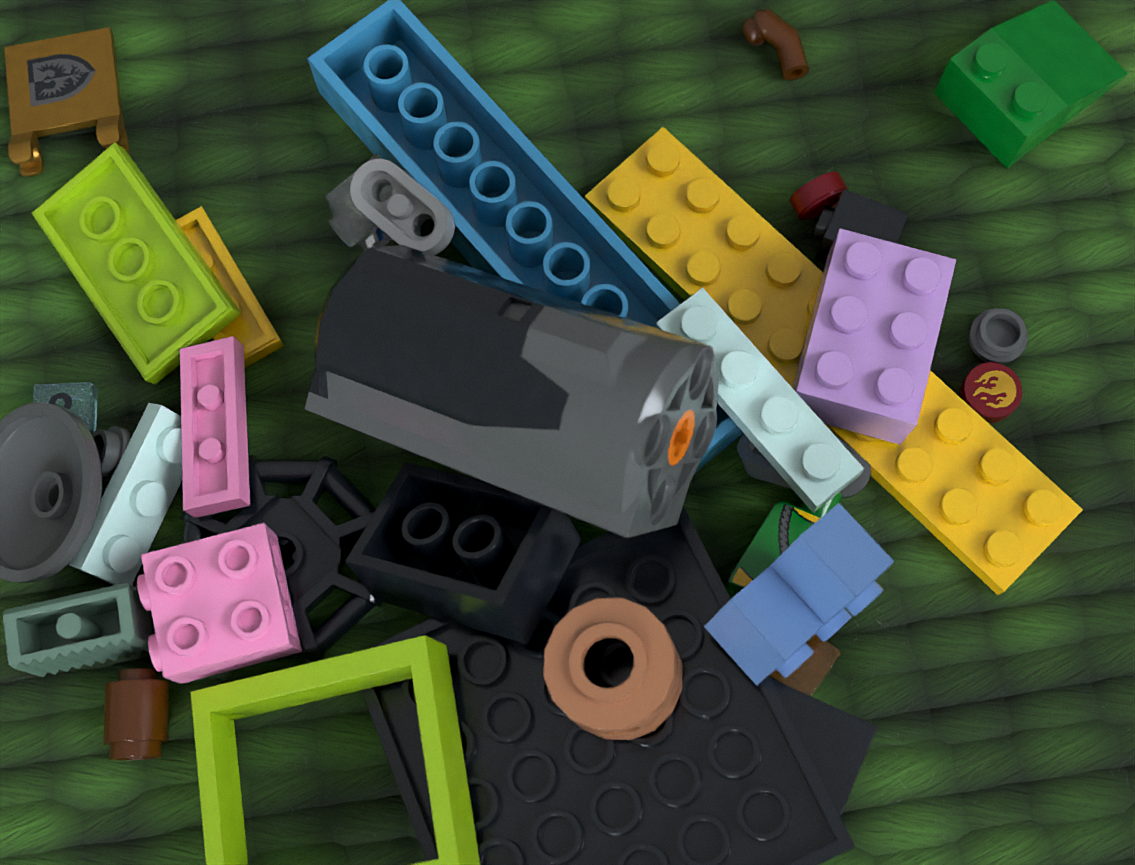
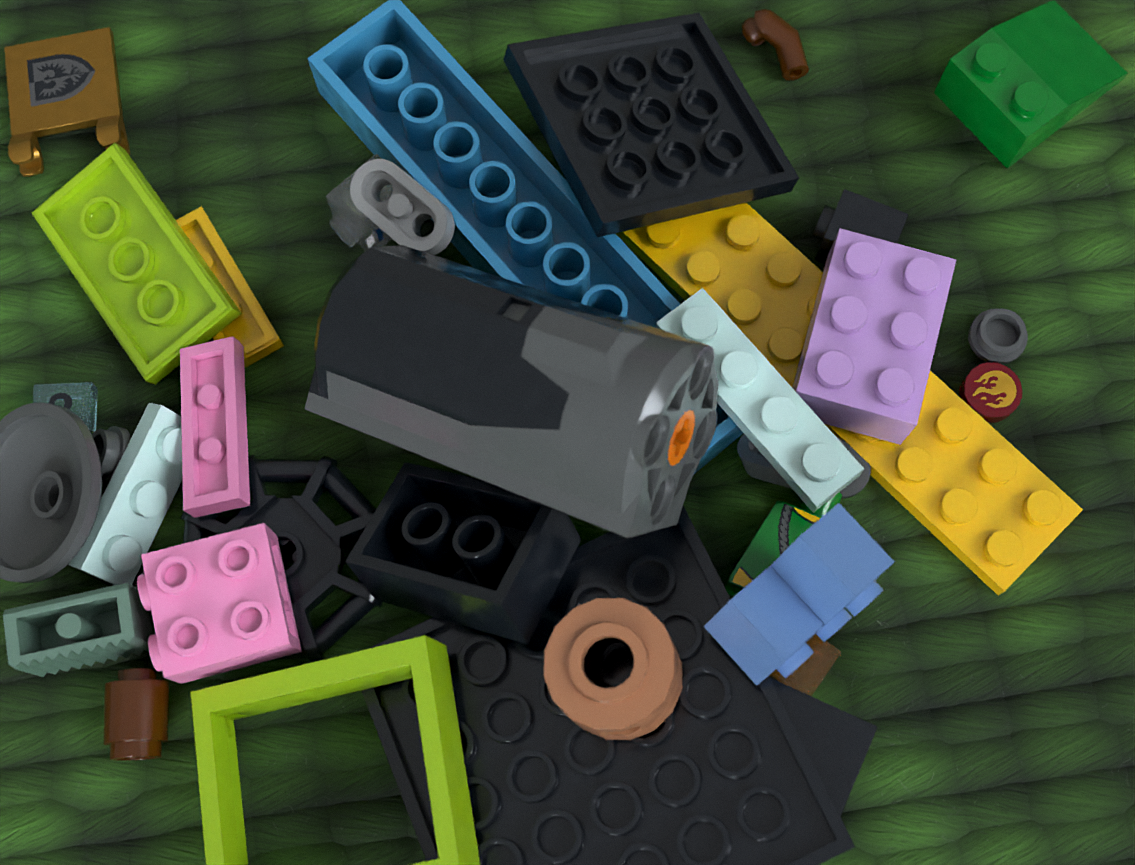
(648, 122): none -> black plate
(813, 196): dark red tile -> none

